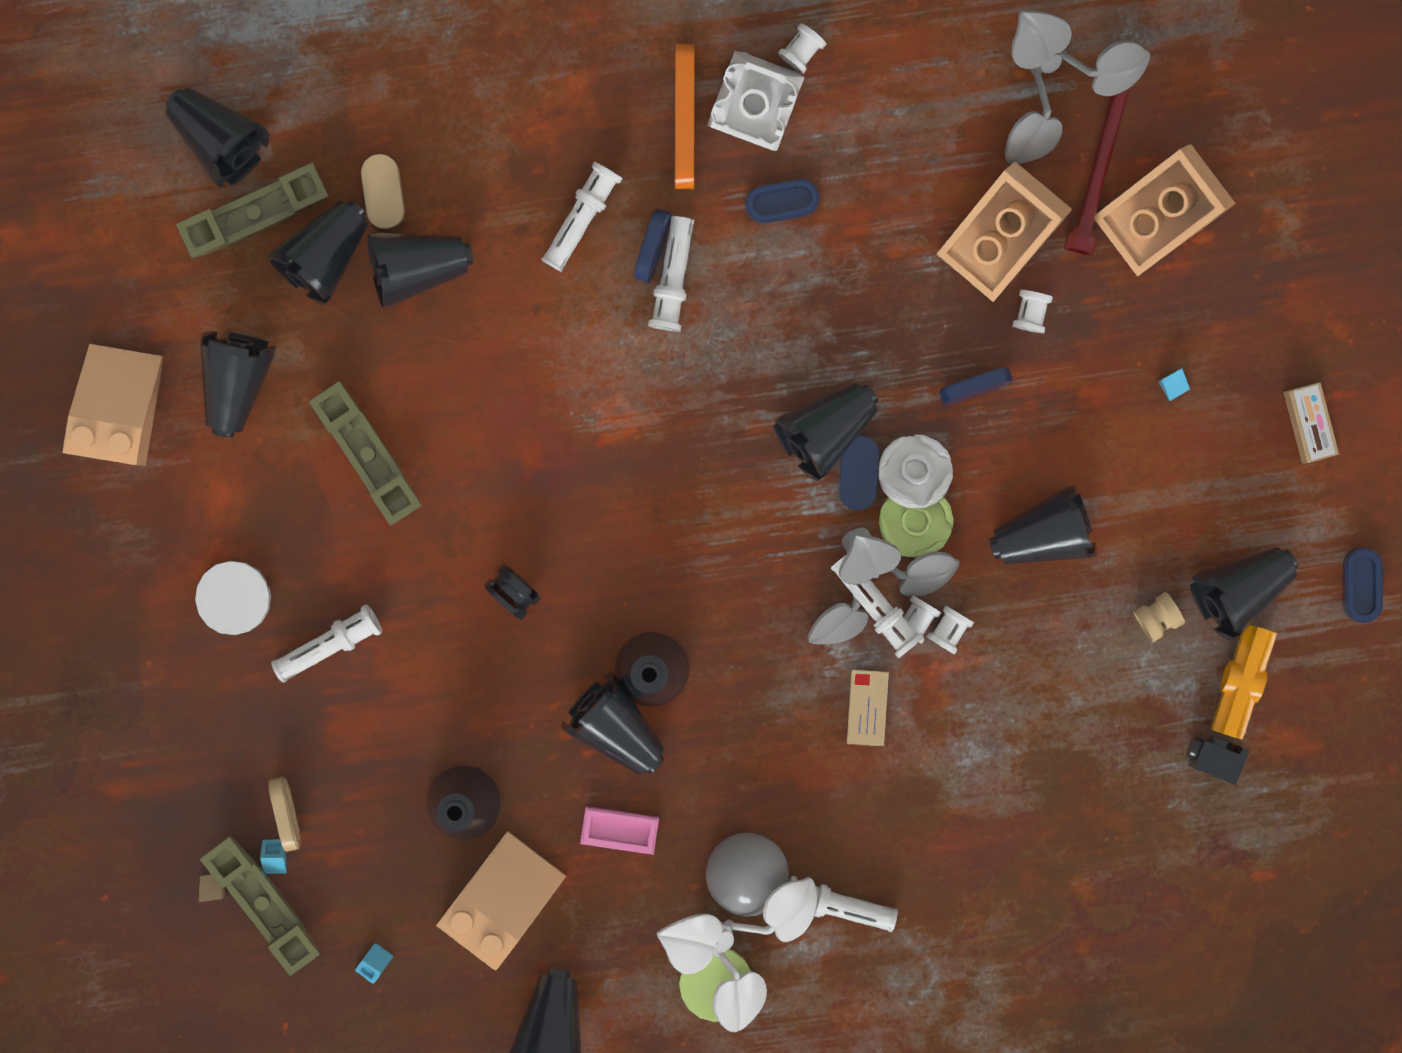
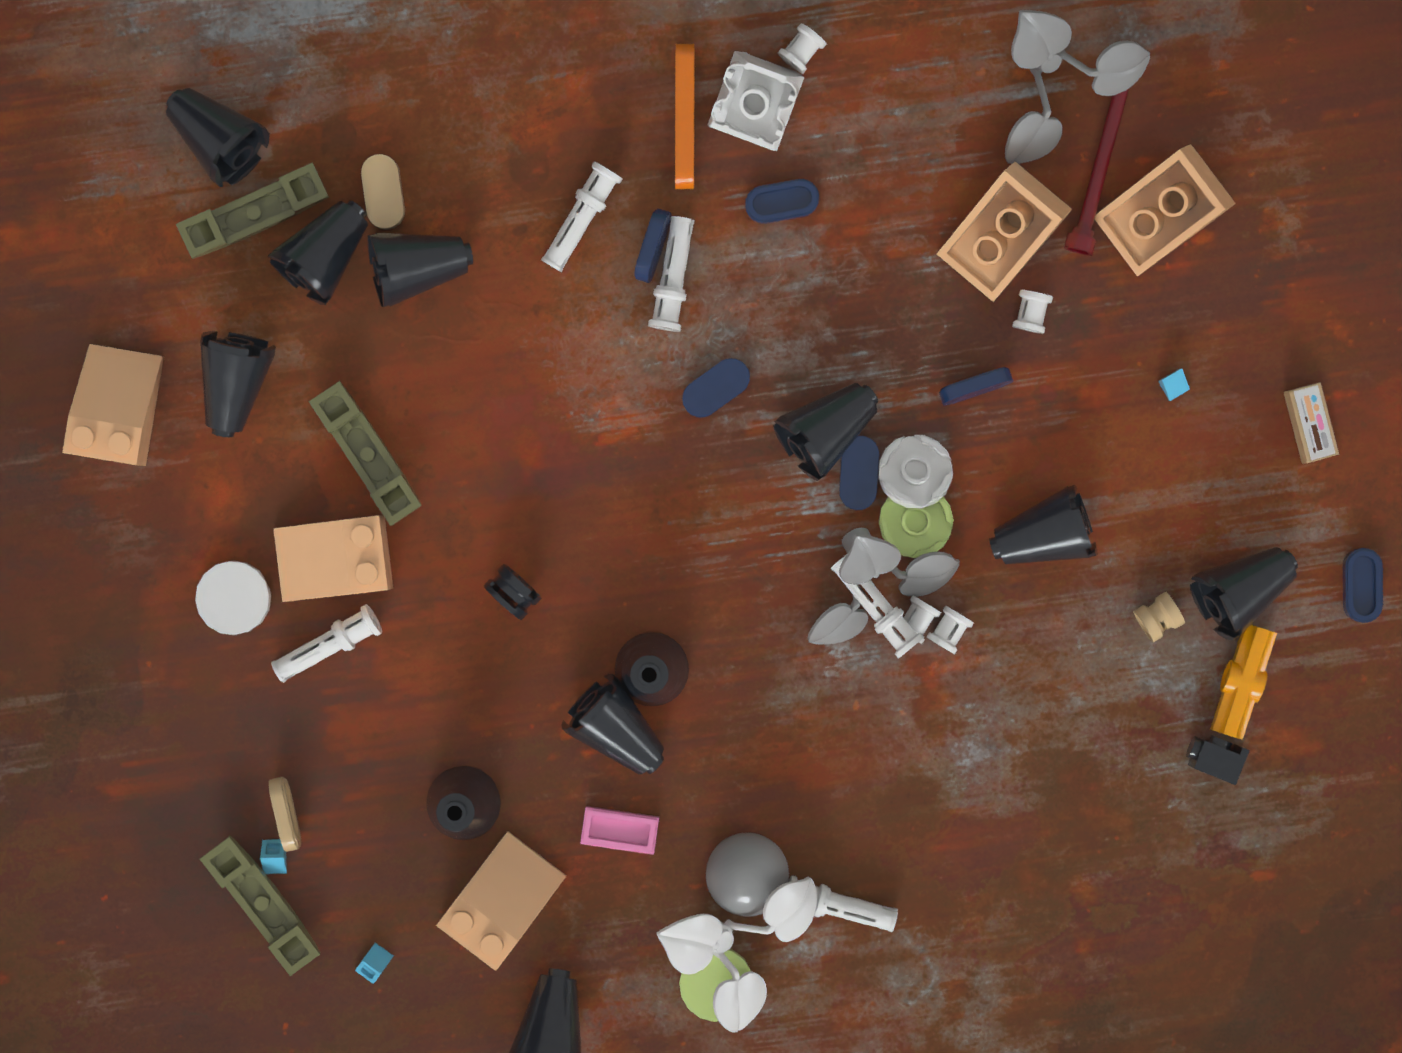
(210, 889): tan piece -> none
(333, 558): none -> light nougat slope
(716, 387): none -> dark blue tile
(867, 707): tan tile -> none

